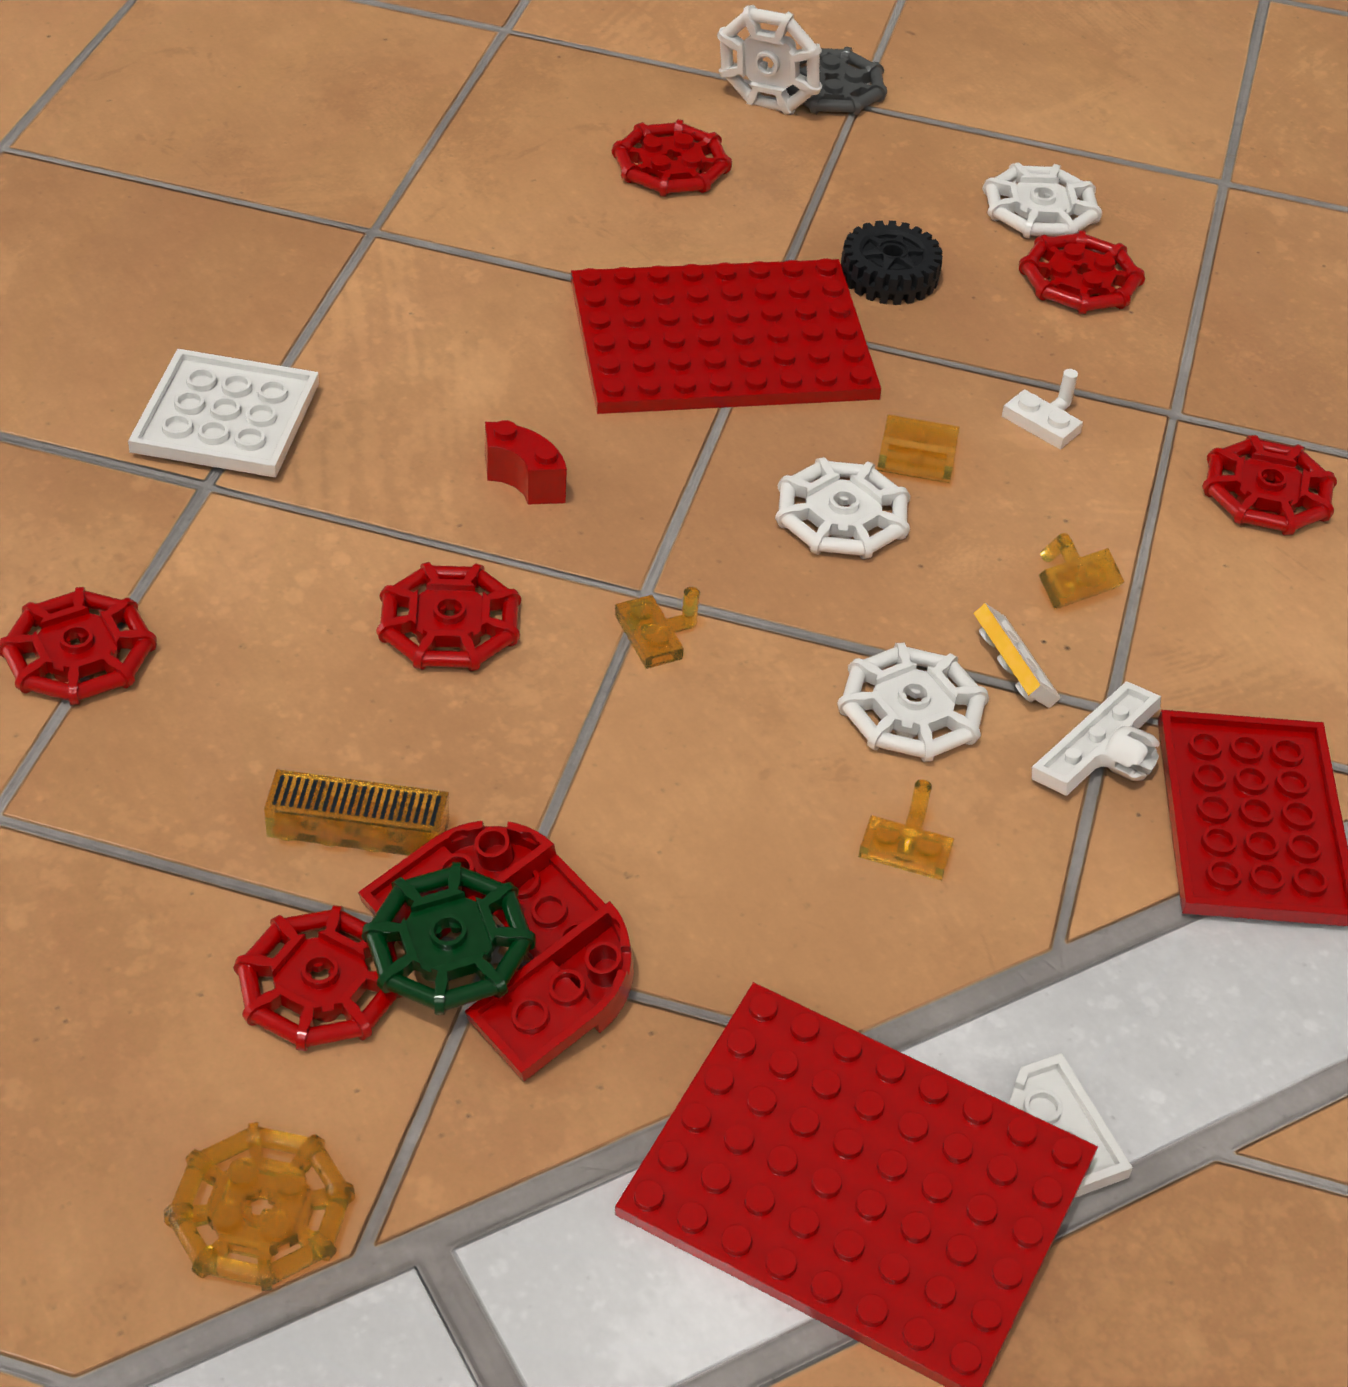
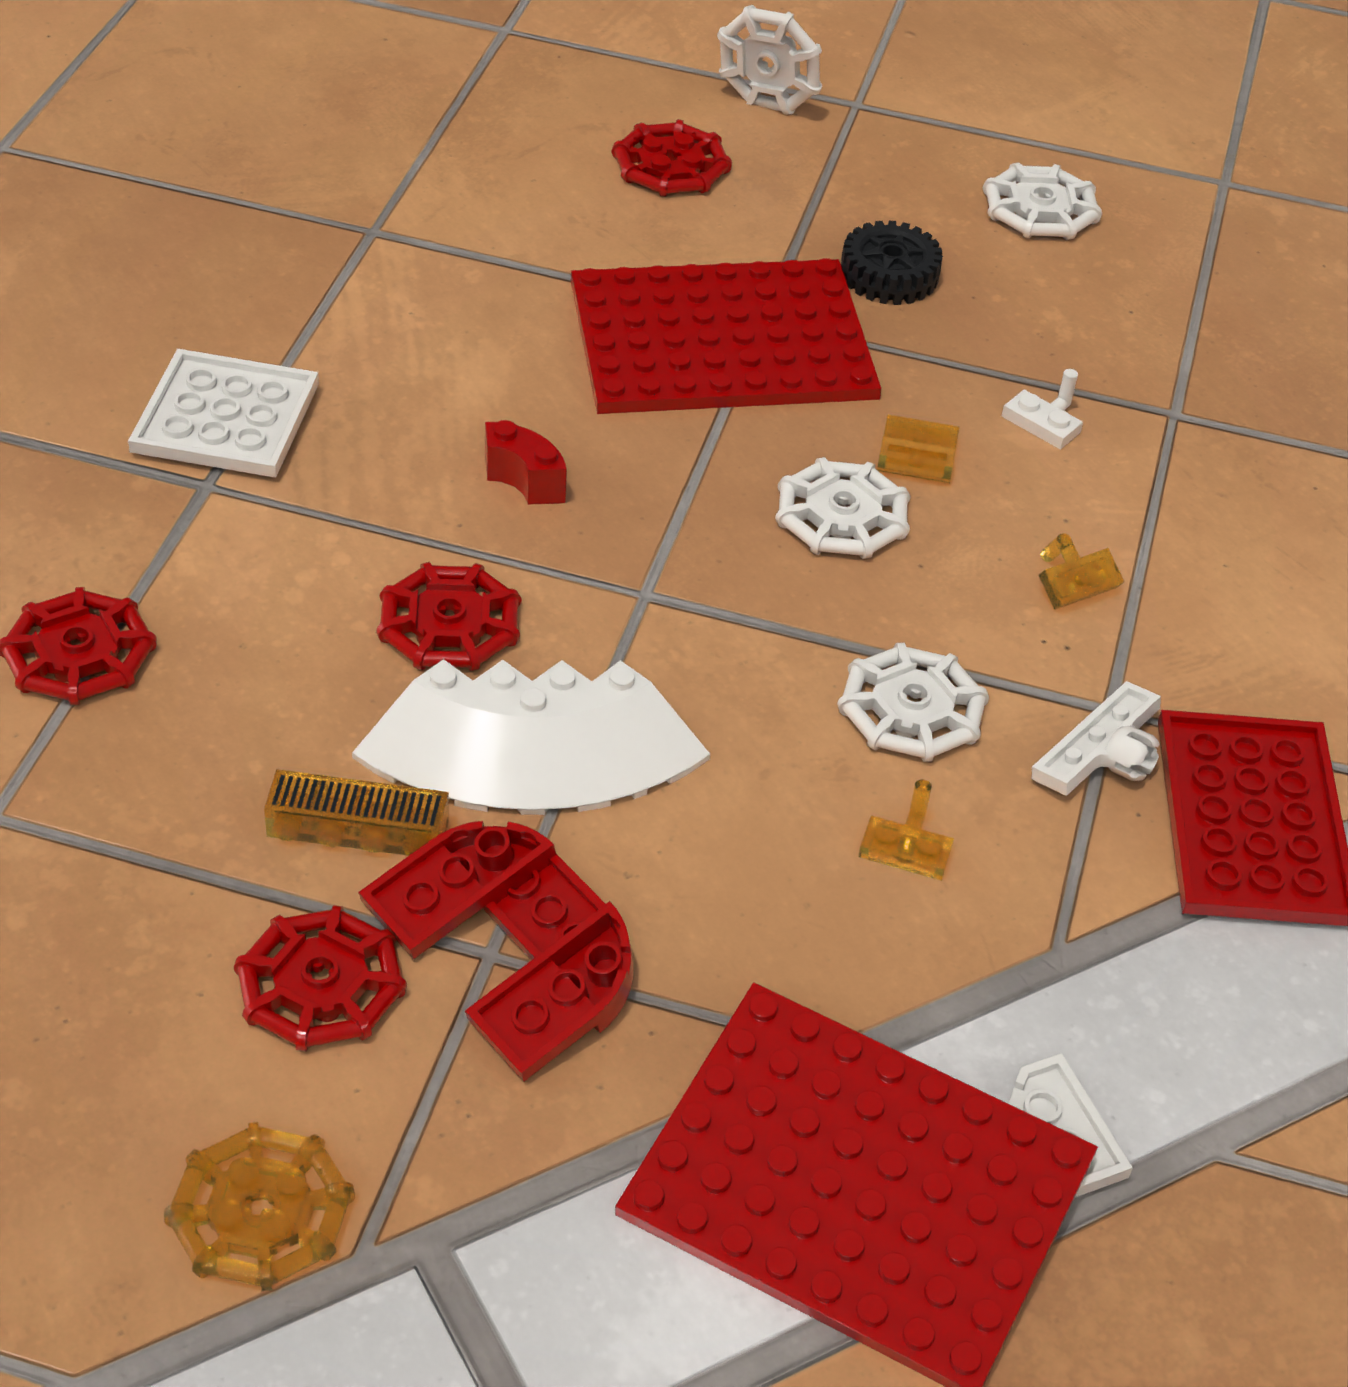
(448, 960): dark green plate -> none
(530, 740): none -> white brick
(651, 632): clear yellow plate -> none
(844, 85): dark grey plate -> none
(1015, 657): plate -> none
(1067, 265): red plate -> none
(1283, 496): red plate -> none

